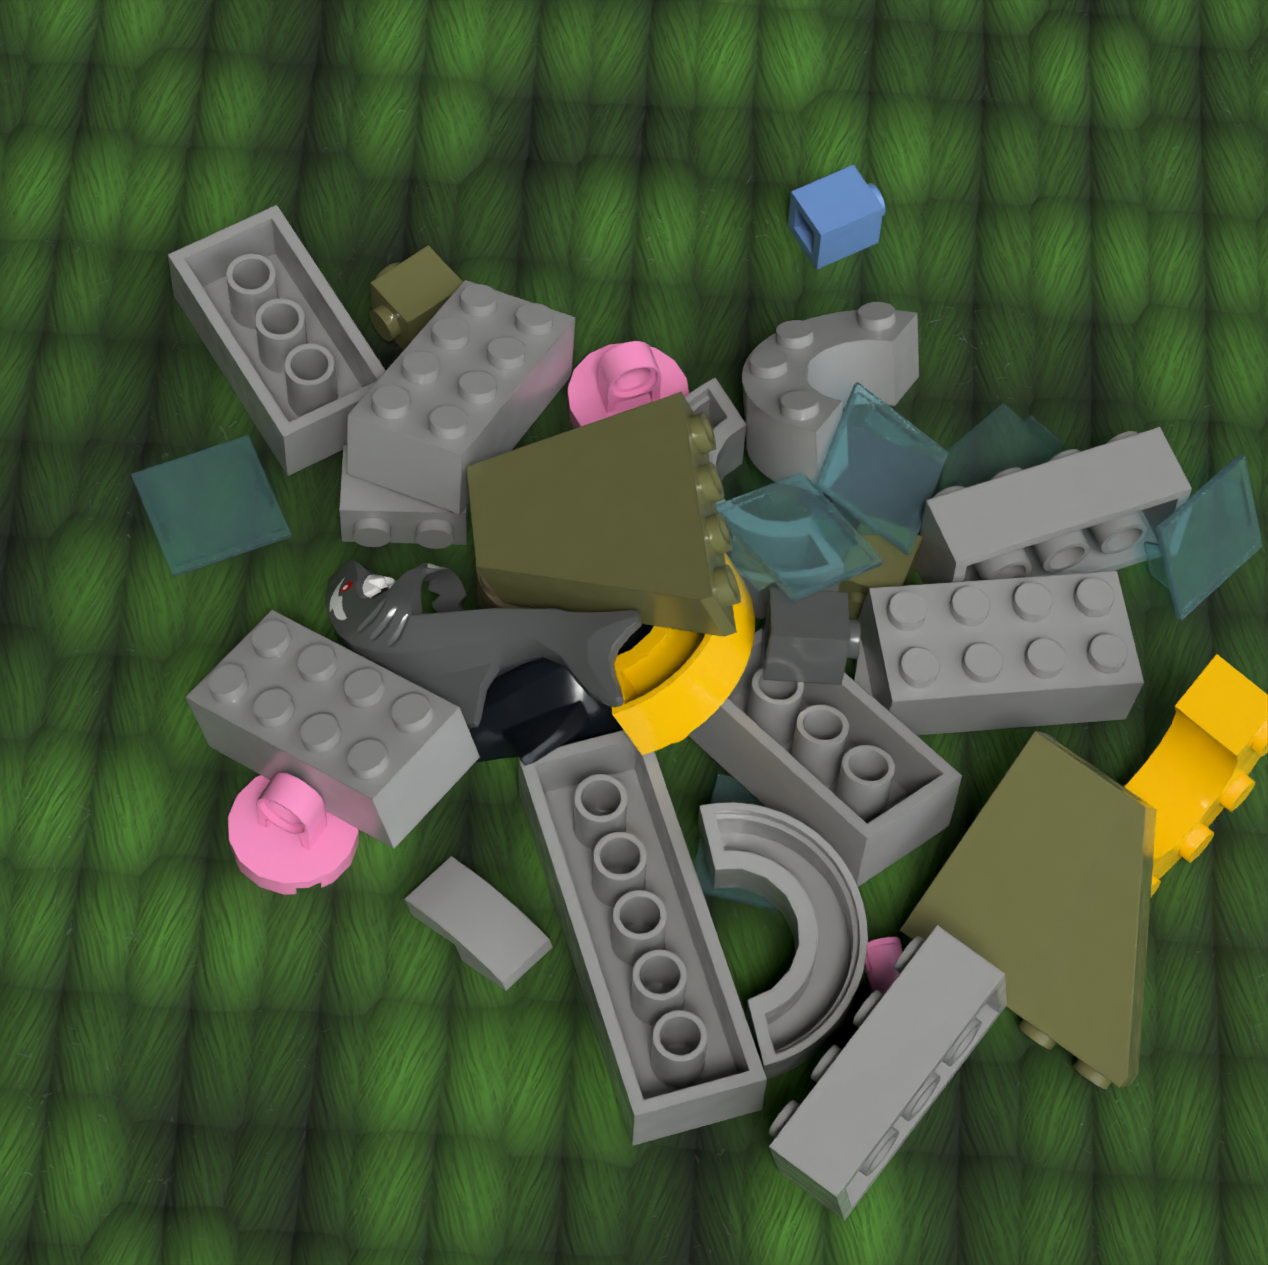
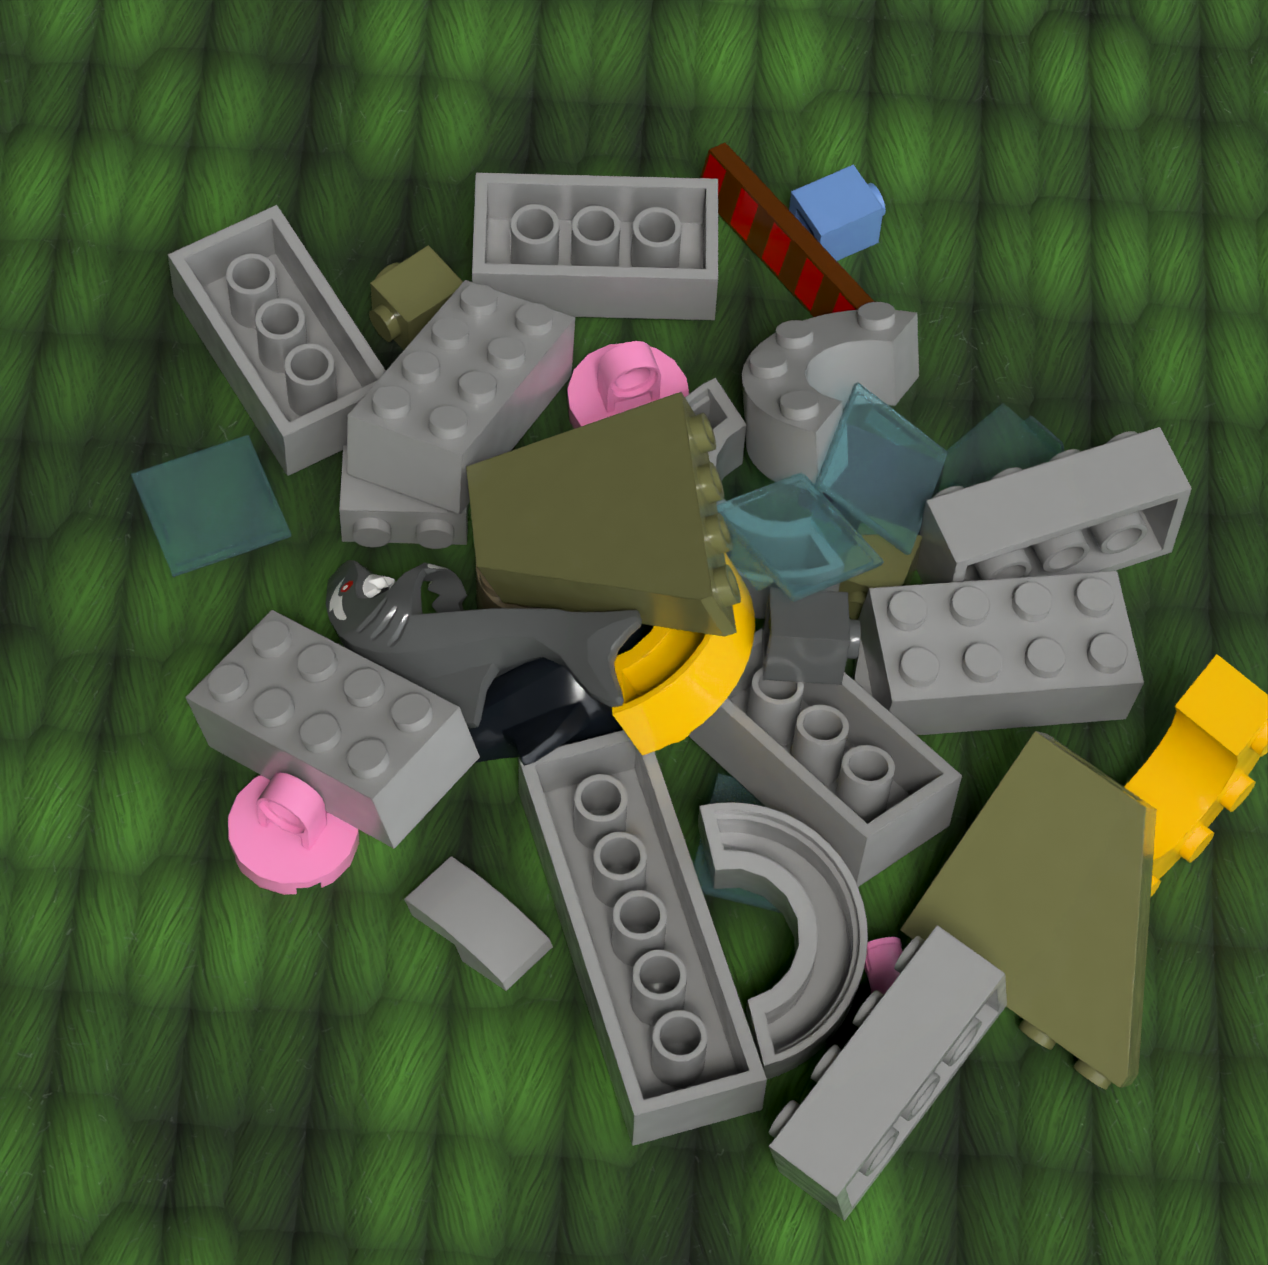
(599, 243): none -> light grey brick
(780, 237): none -> reddish brown tile
(1206, 538): clear light blue piece -> none

